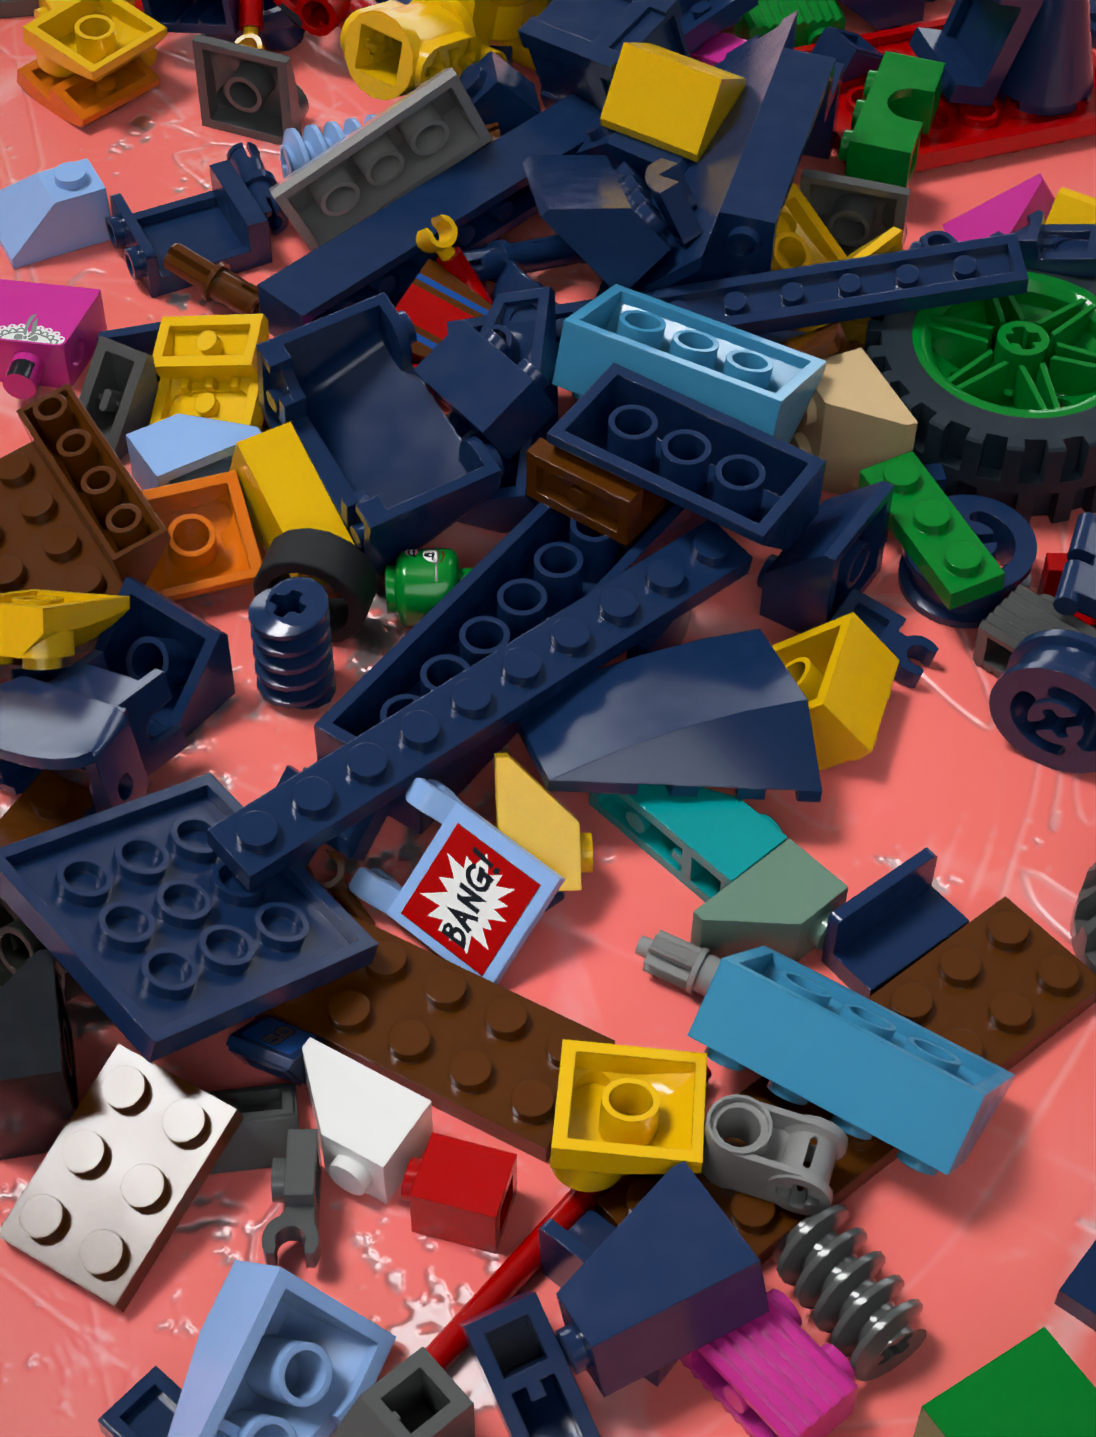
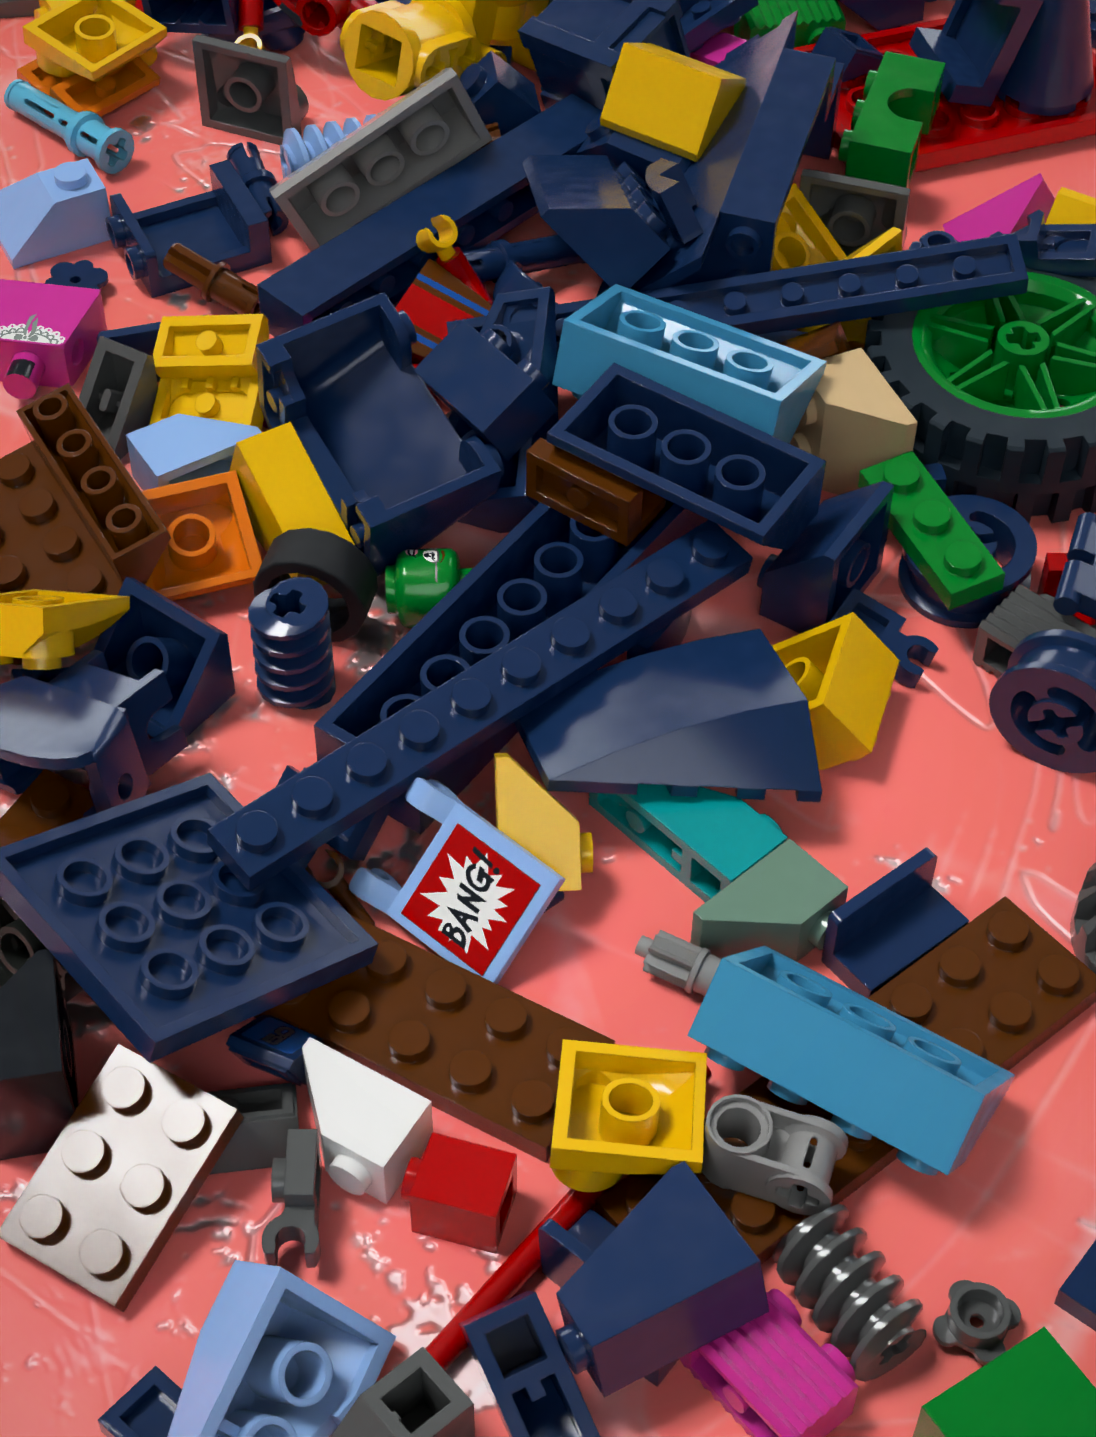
(31, 103): none -> medium azure pin
(78, 275): none -> dark blue plant
(980, 1301): none -> dark grey plate

